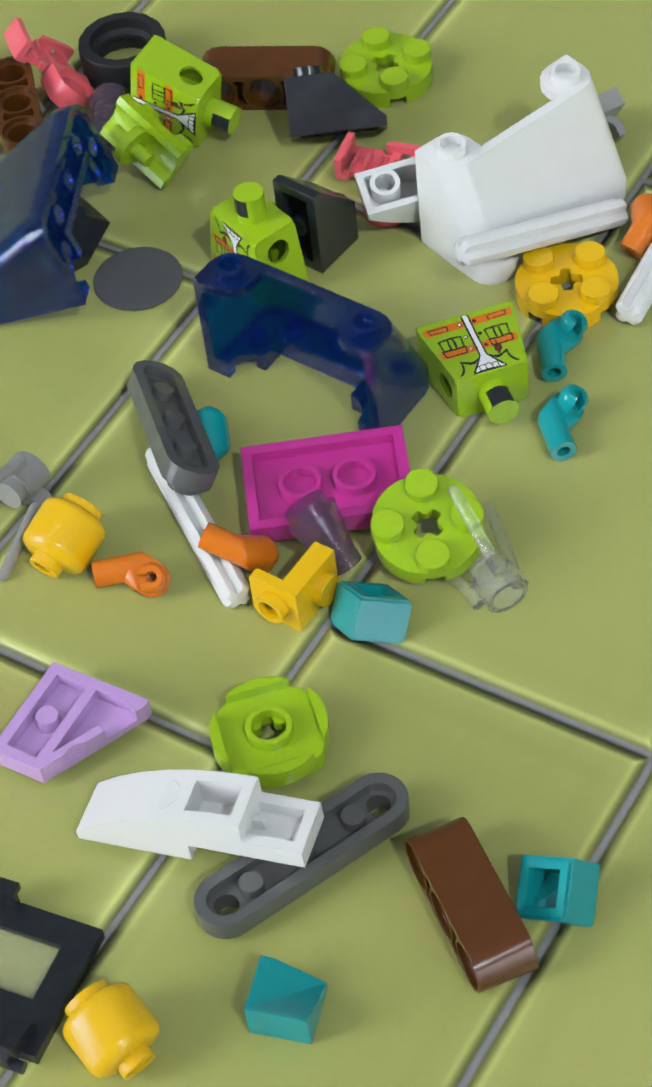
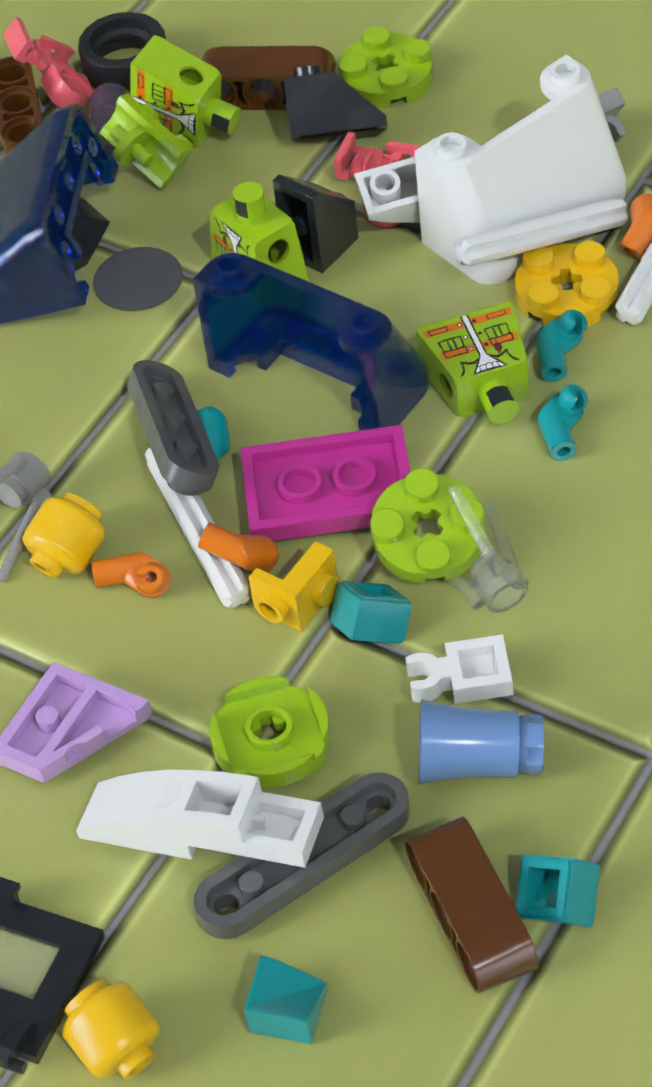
(321, 521): clear purple cone -> none
(471, 669): none -> white plate
(477, 743): none -> medium blue plant

